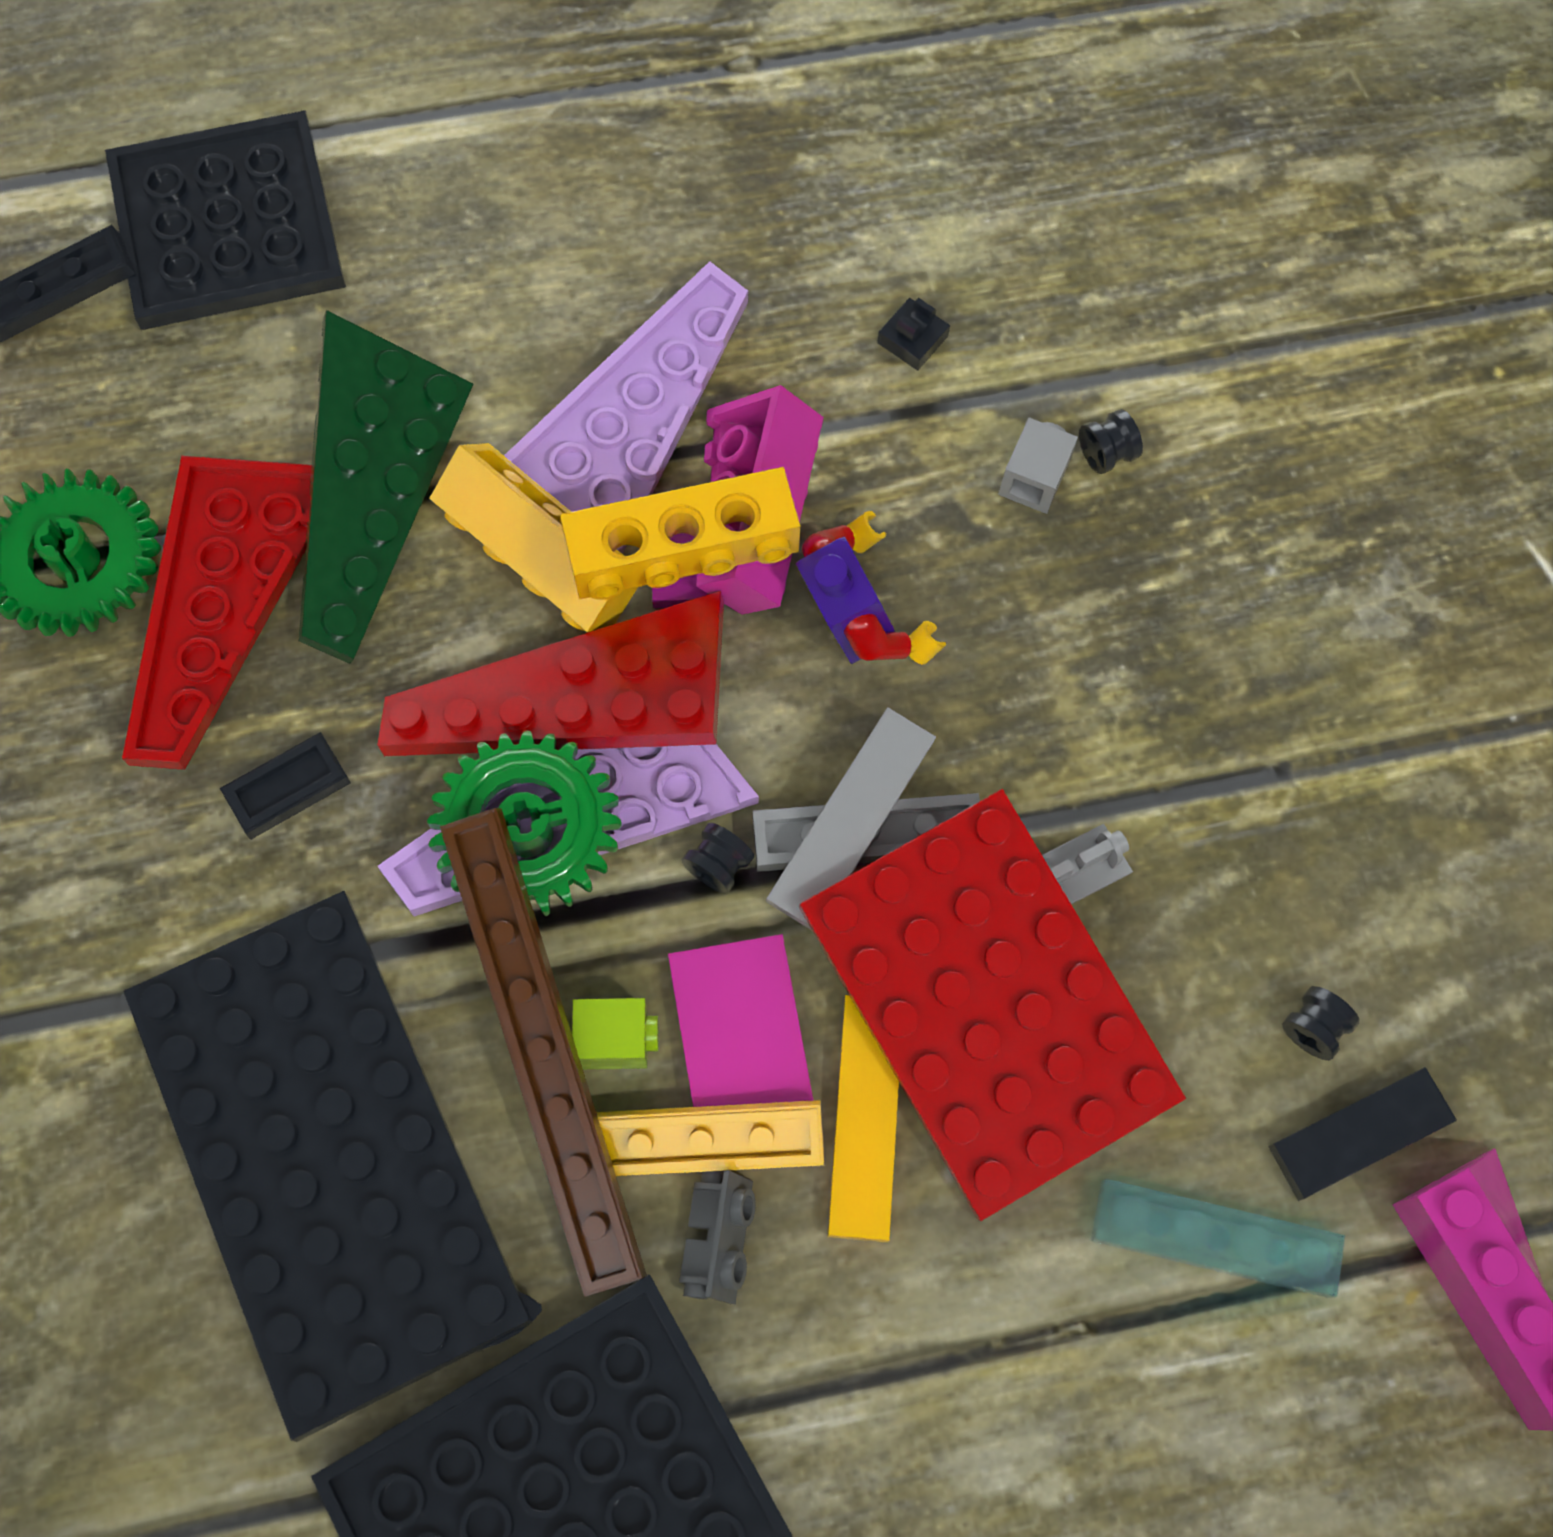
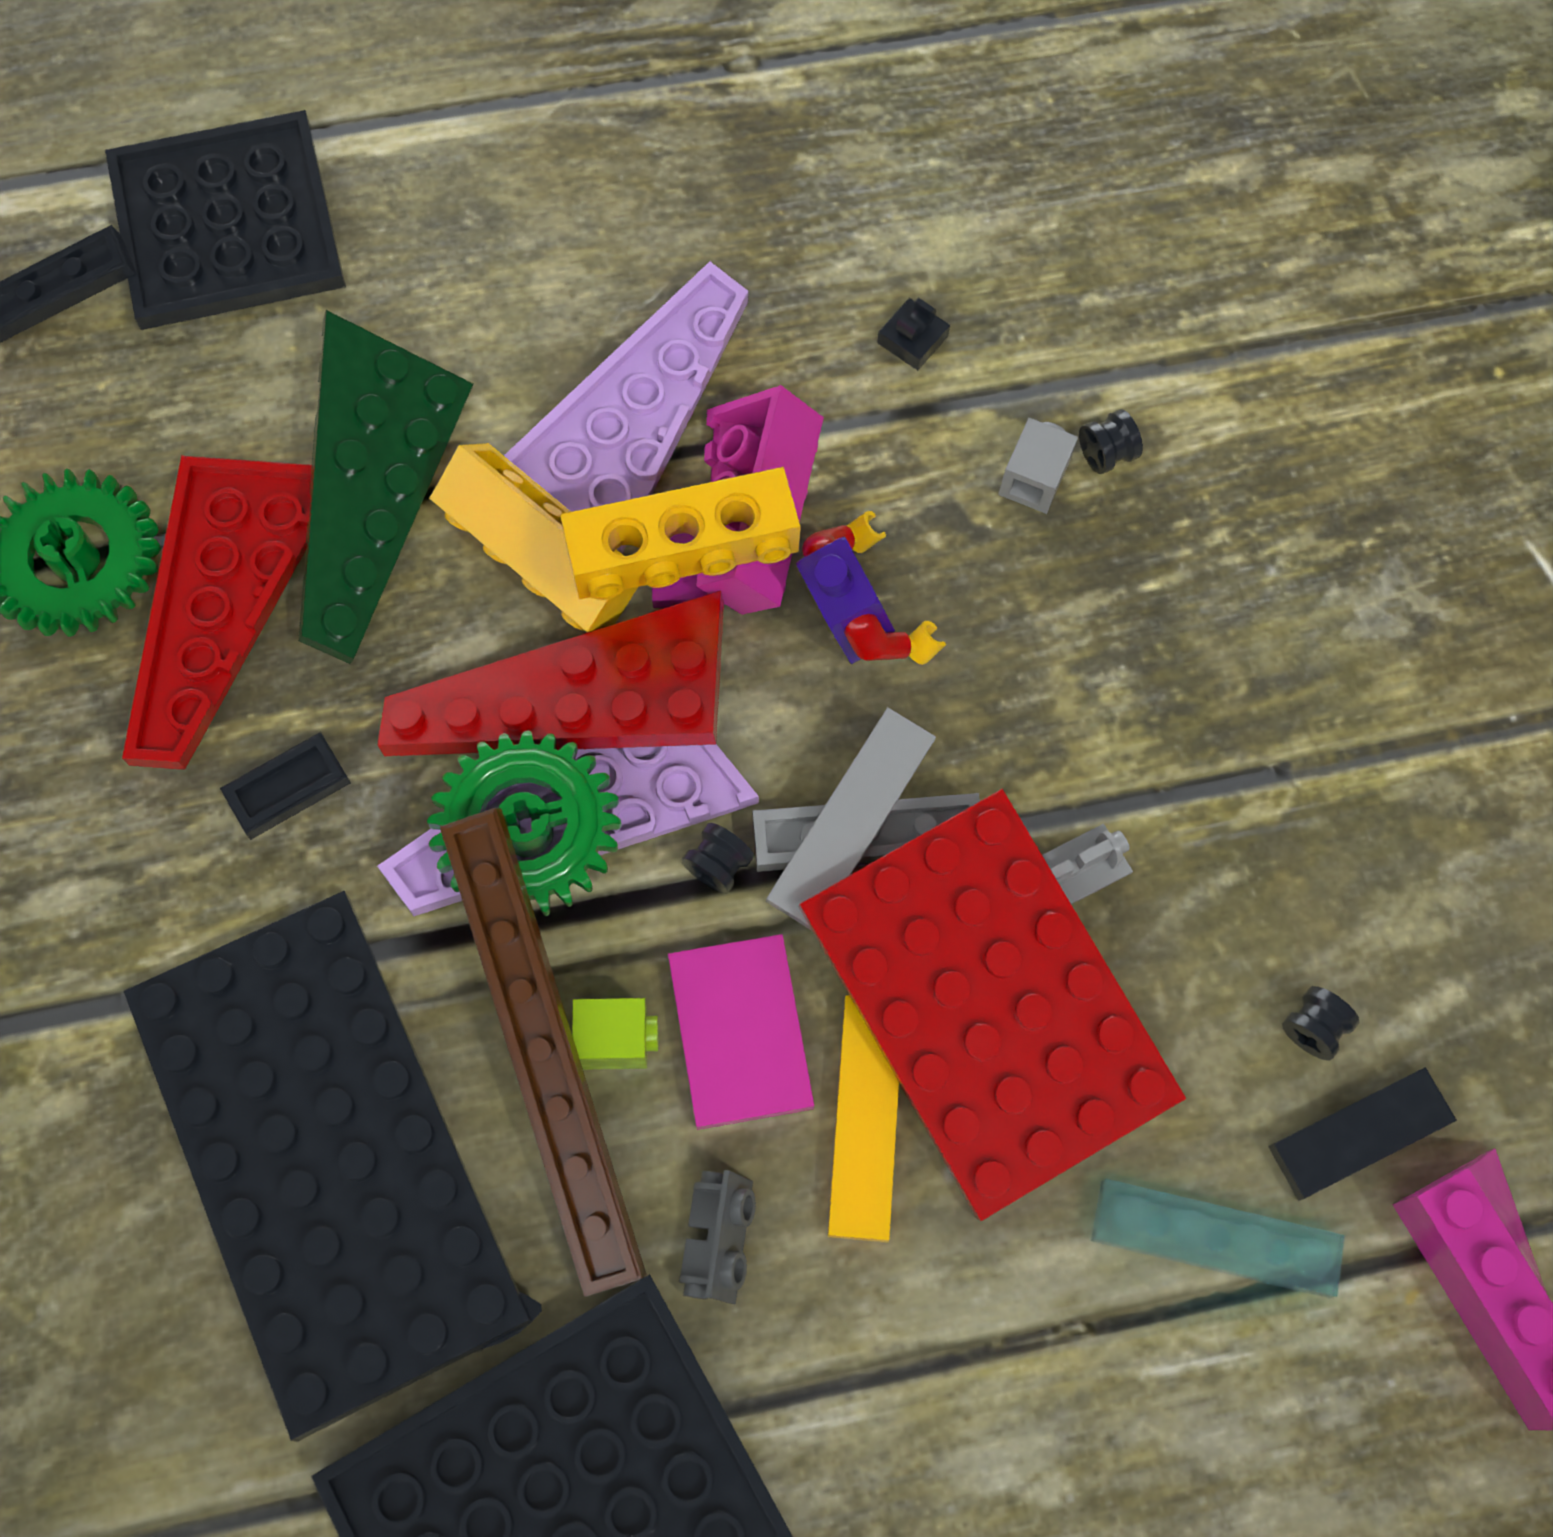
(714, 1138): yellow tile -> none

